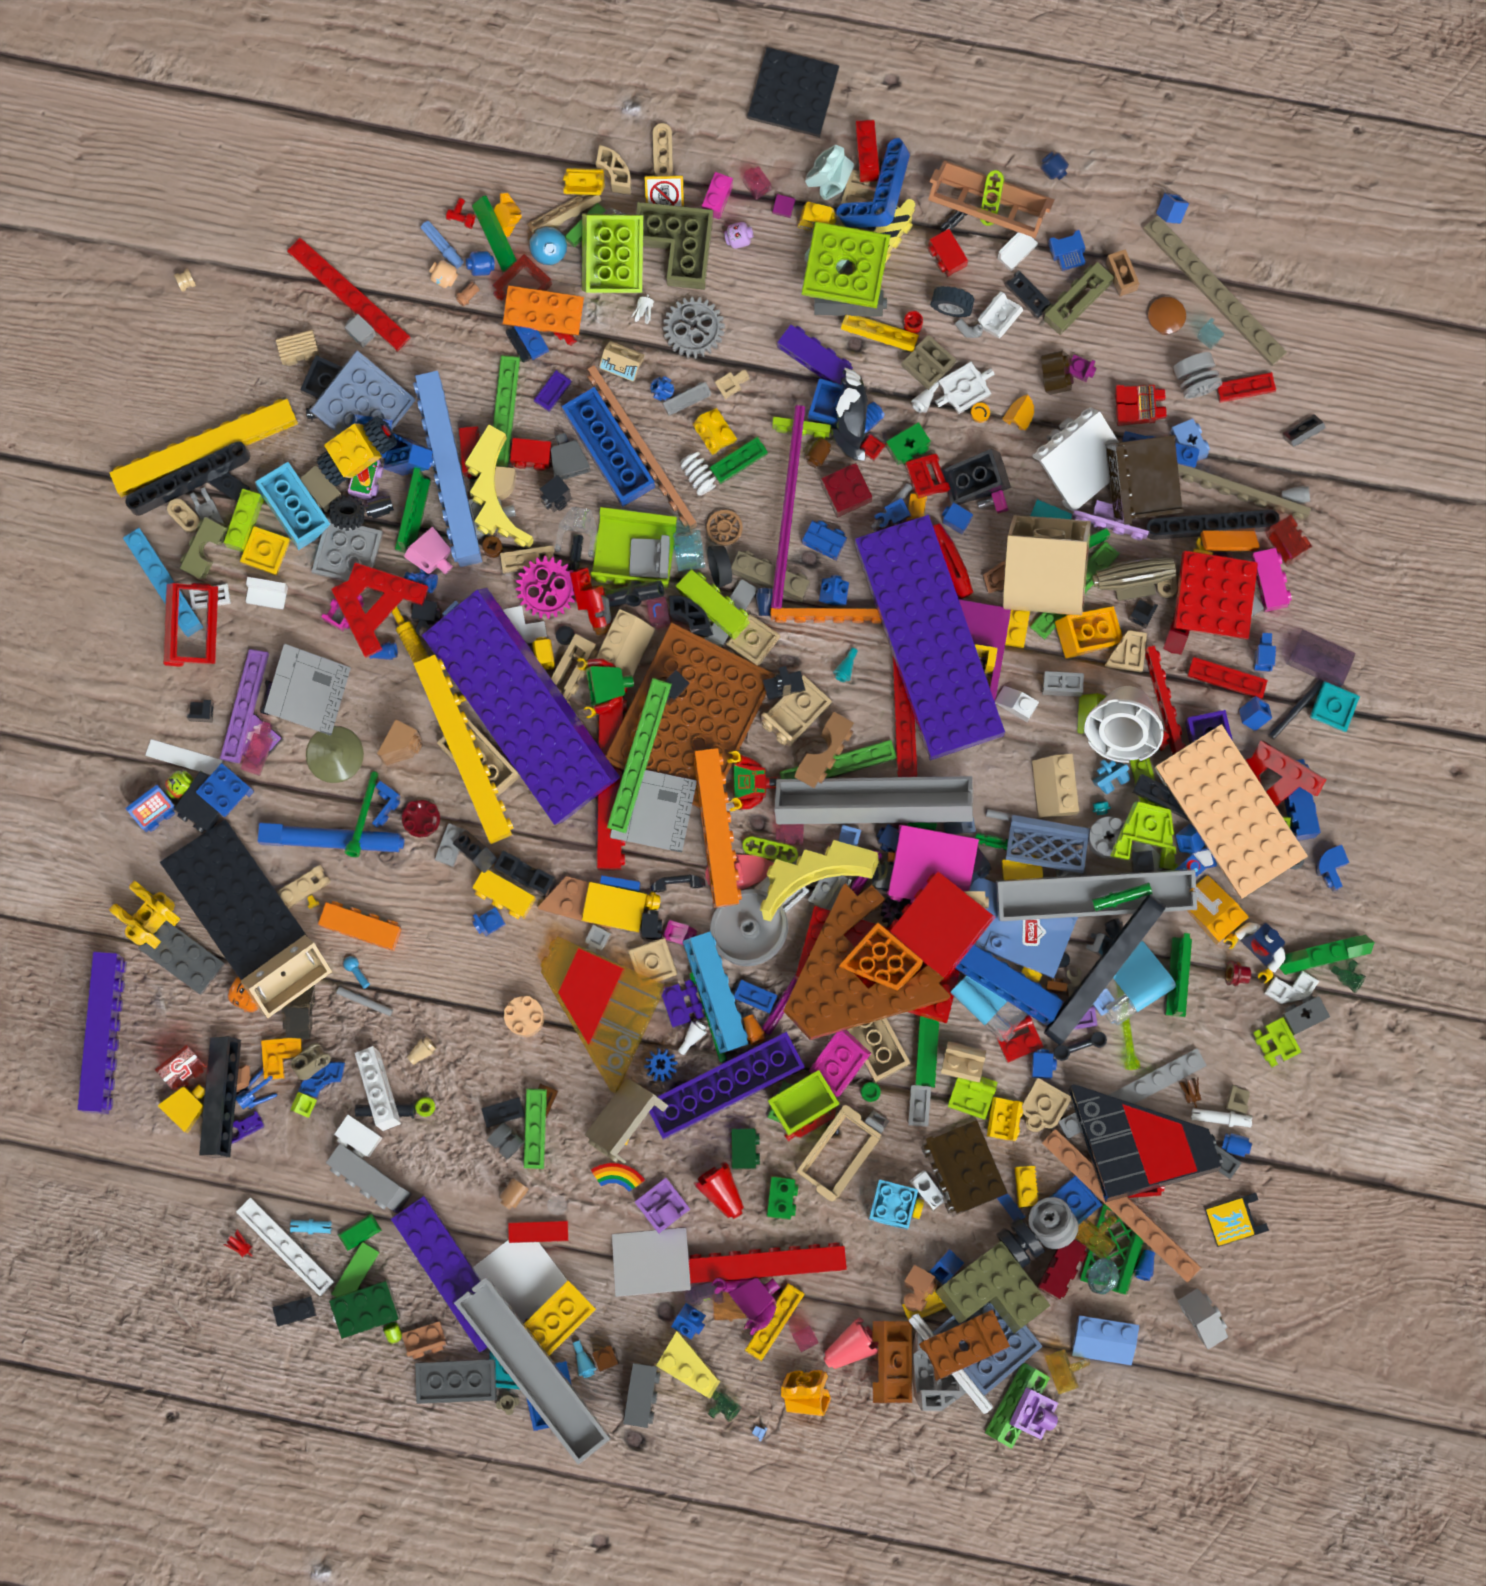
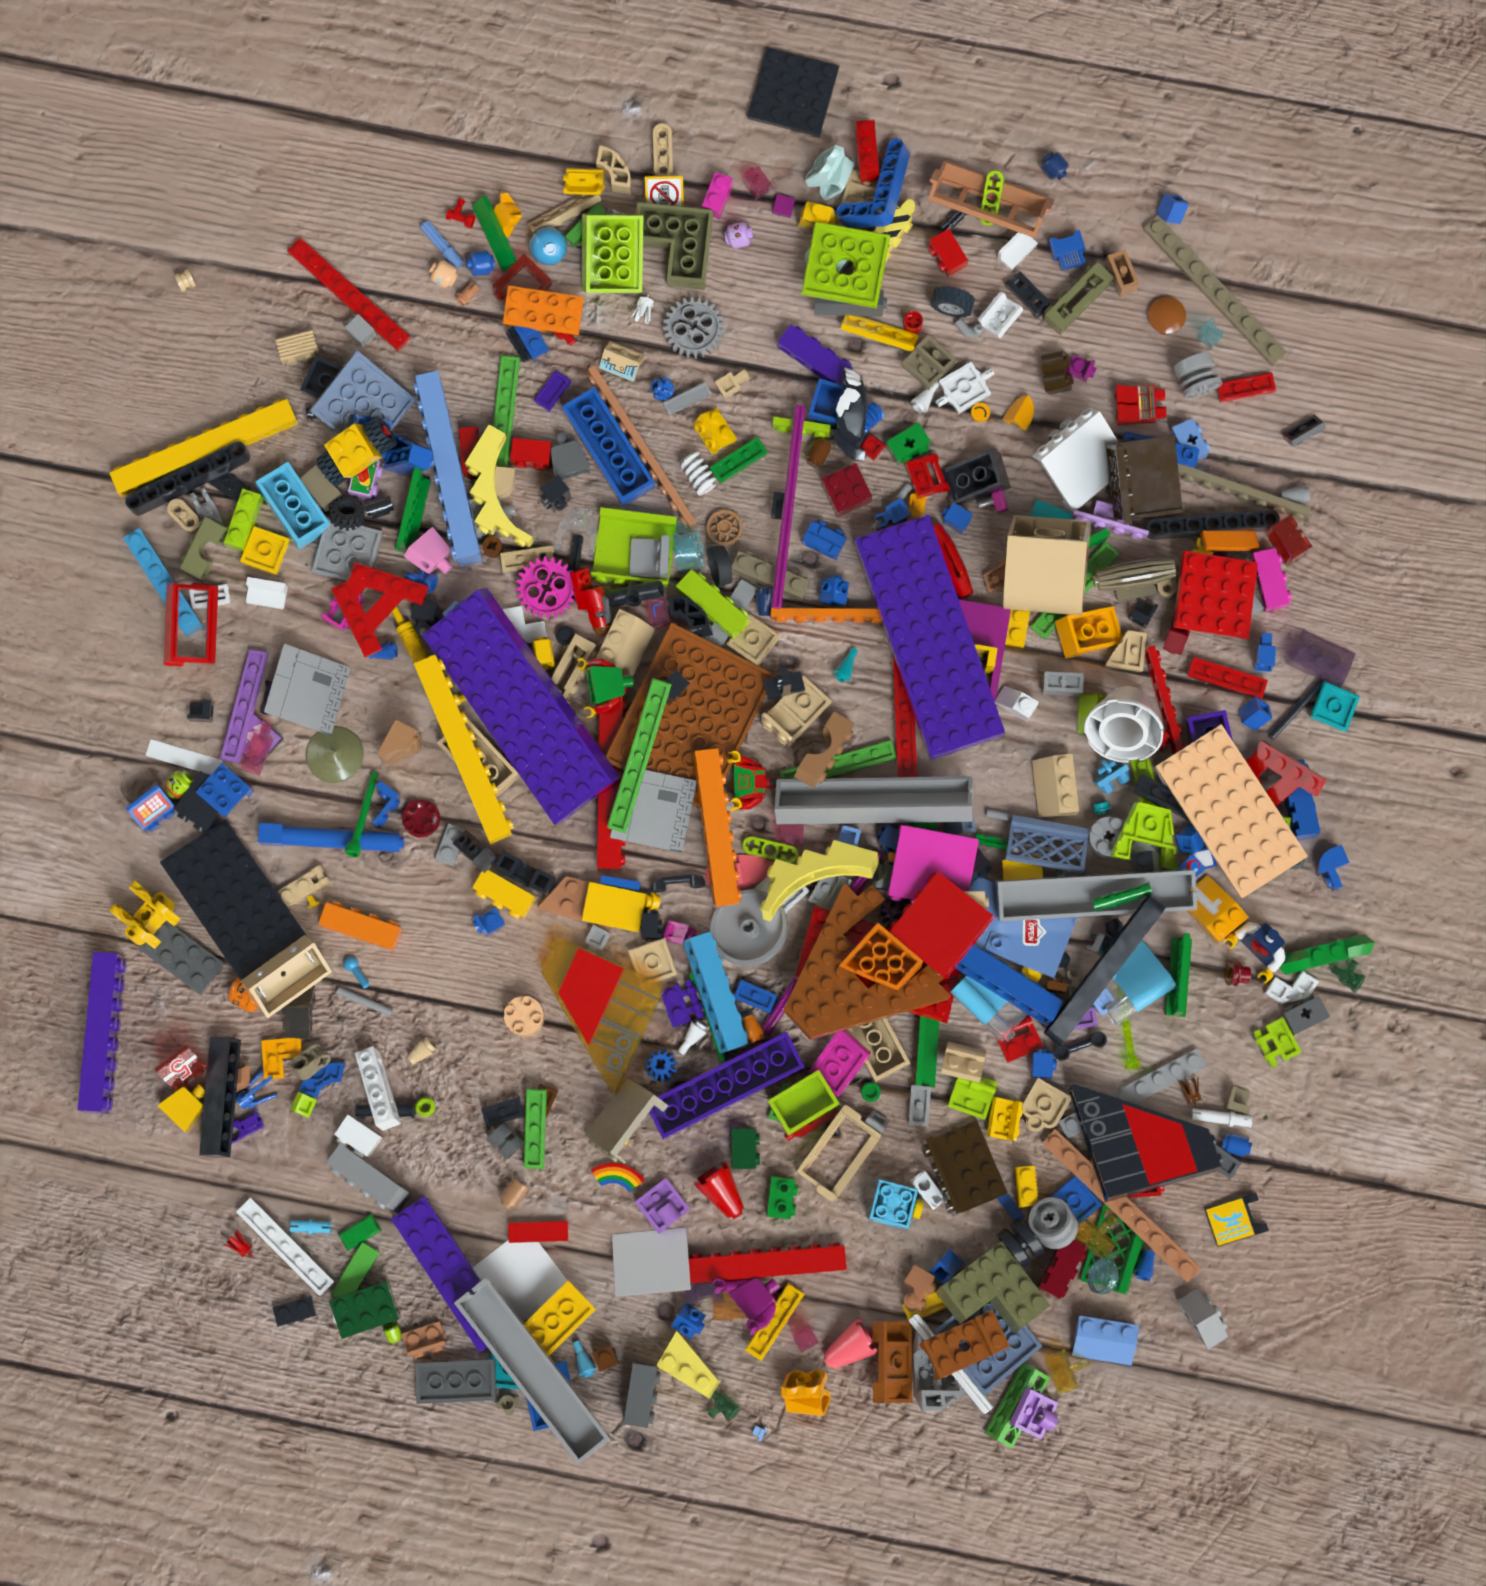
(777, 506): none -> black panel

